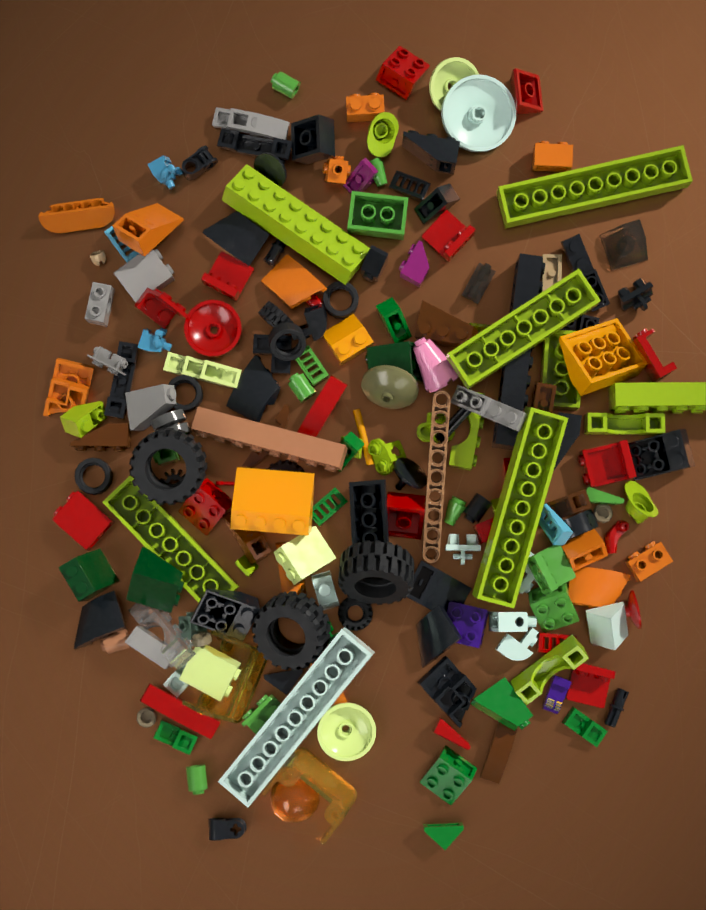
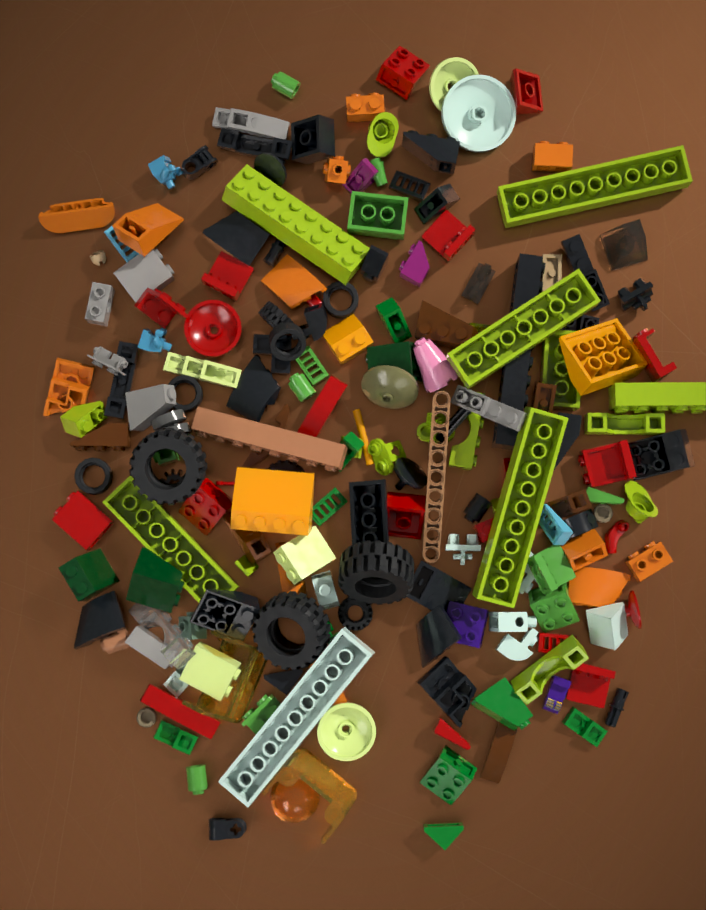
(201, 639): dark tan tile -> none
(454, 510): bright green cone -> none

